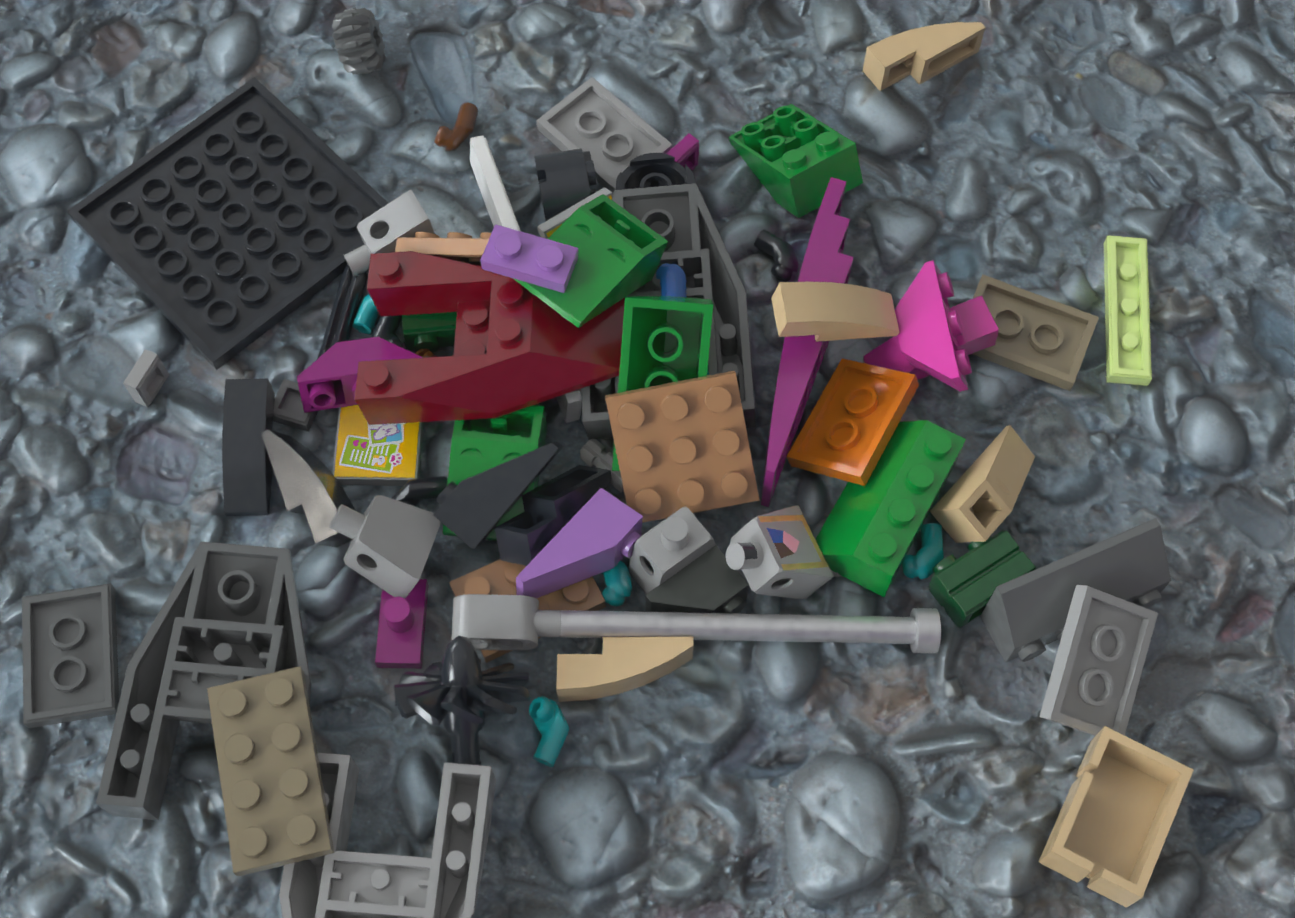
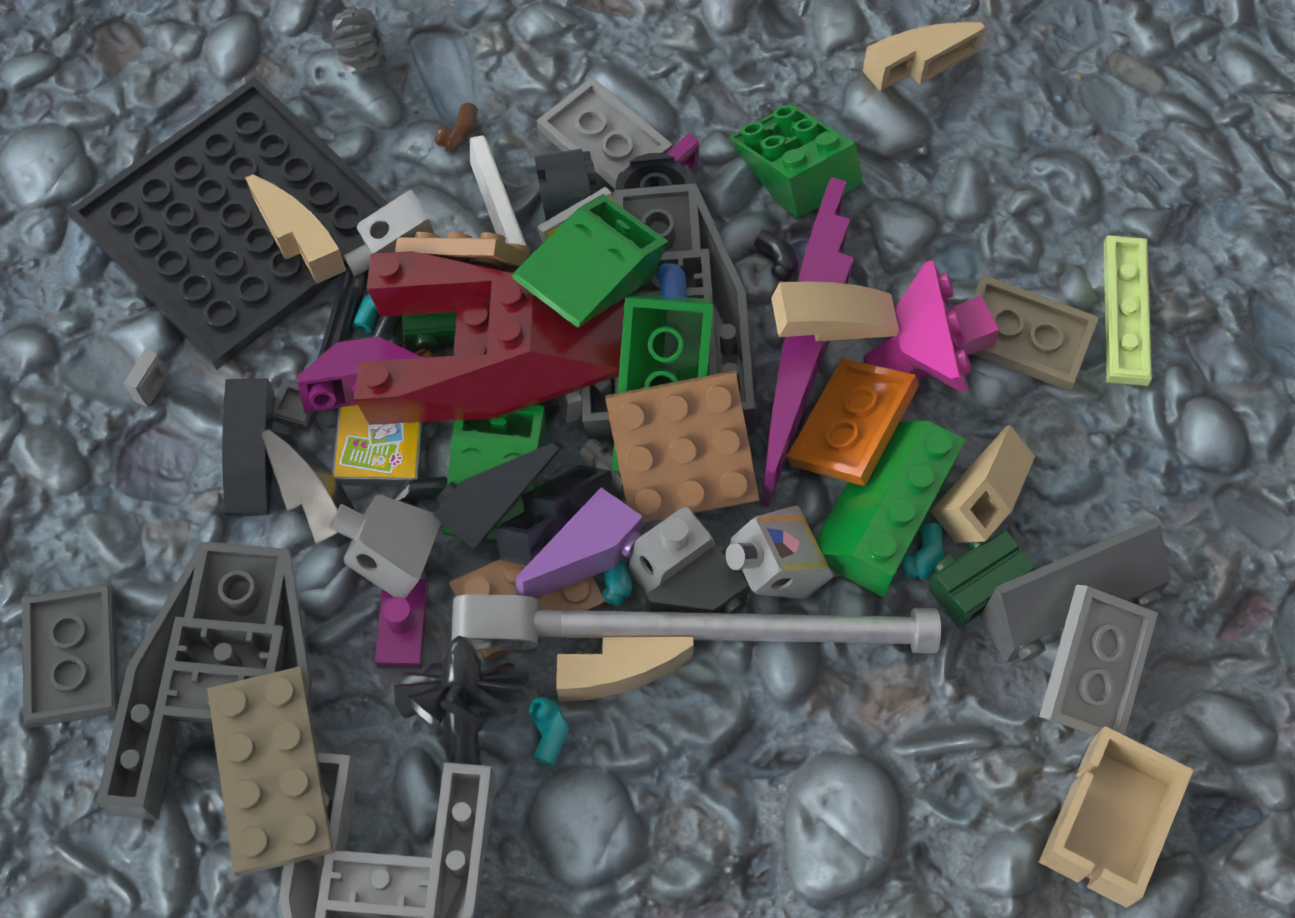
(297, 229): none -> tan slope
(529, 258): medium lavender plate -> none

